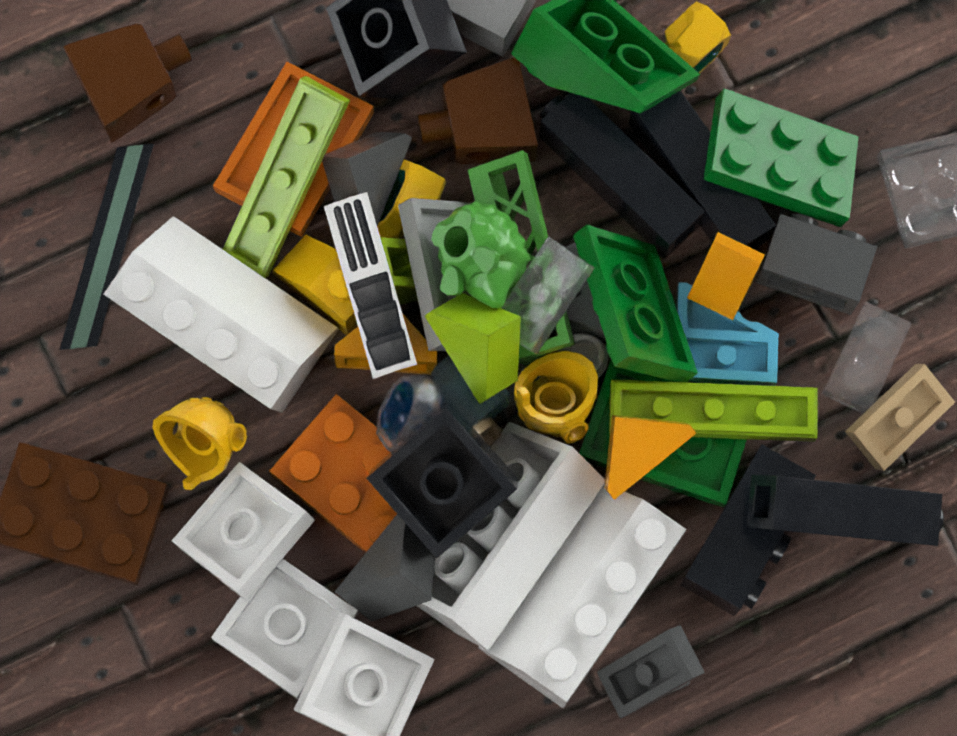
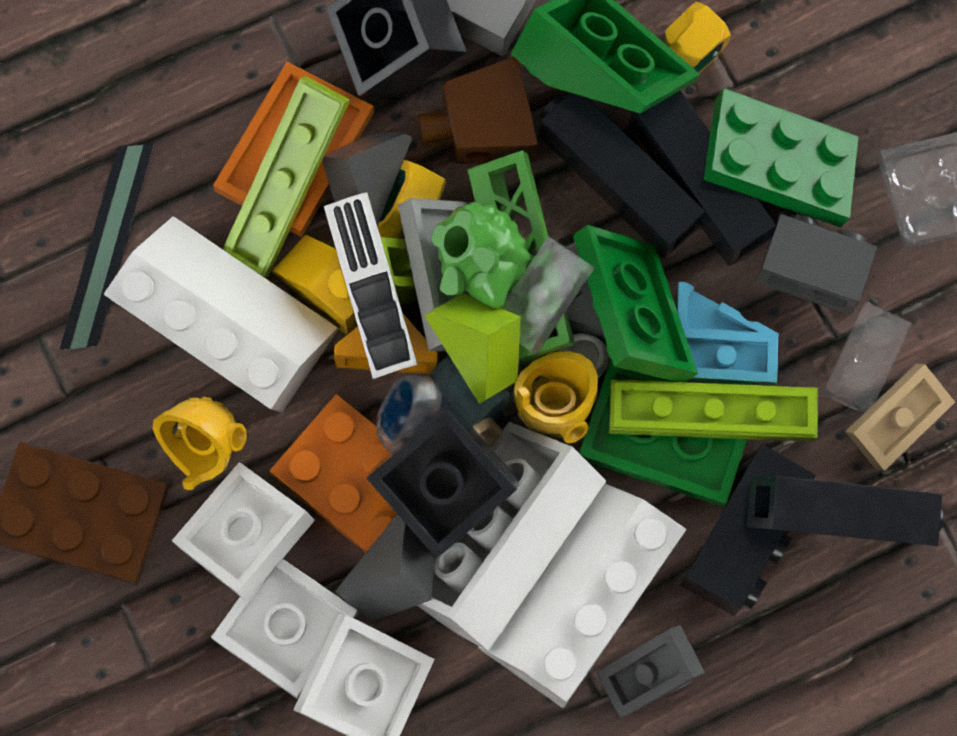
(126, 75): reddish brown torso -> none
(638, 447): light orange slope -> none
(725, 276): light orange slope -> none

